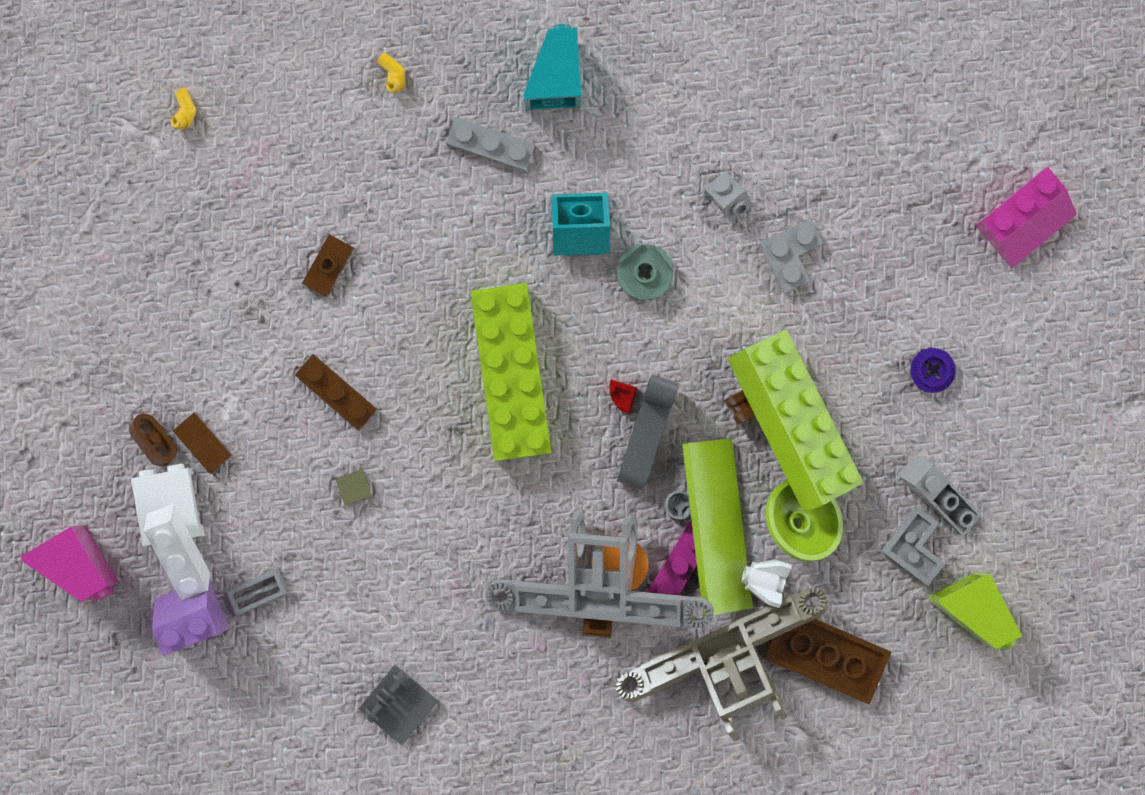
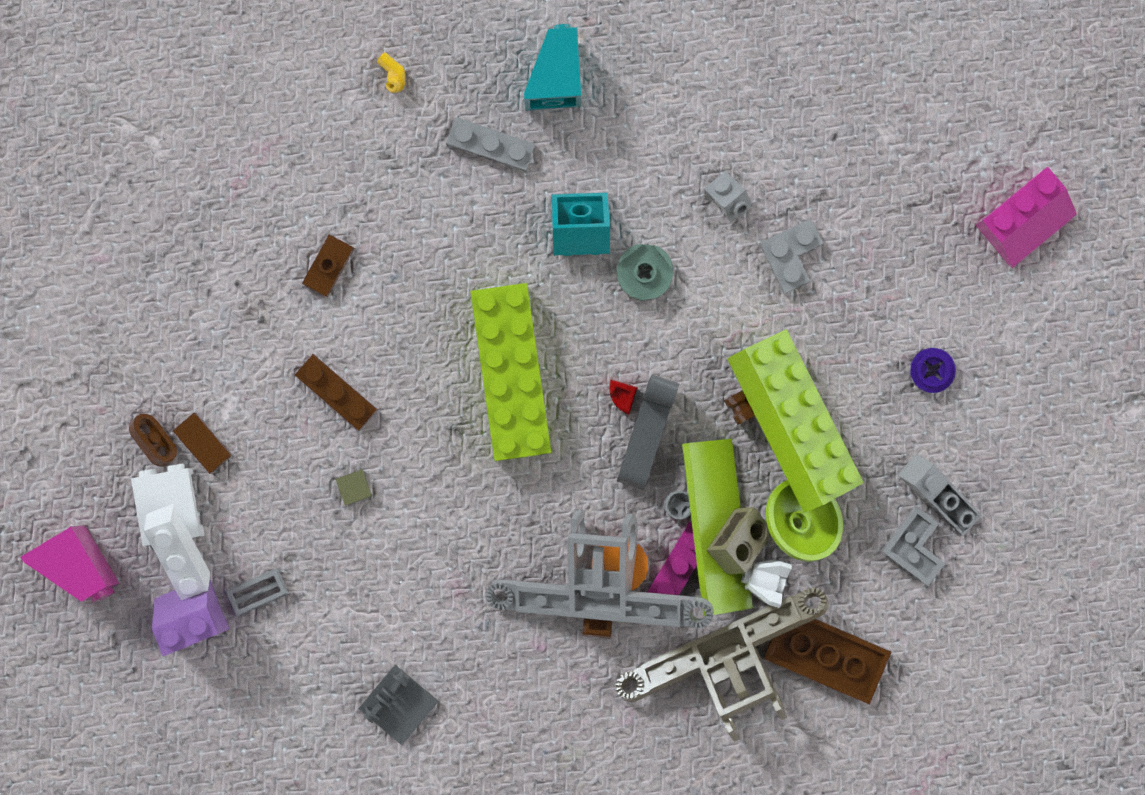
(186, 112): yellow arm -> none
(740, 541): none -> dark tan brick
(979, 610): lime slope -> none

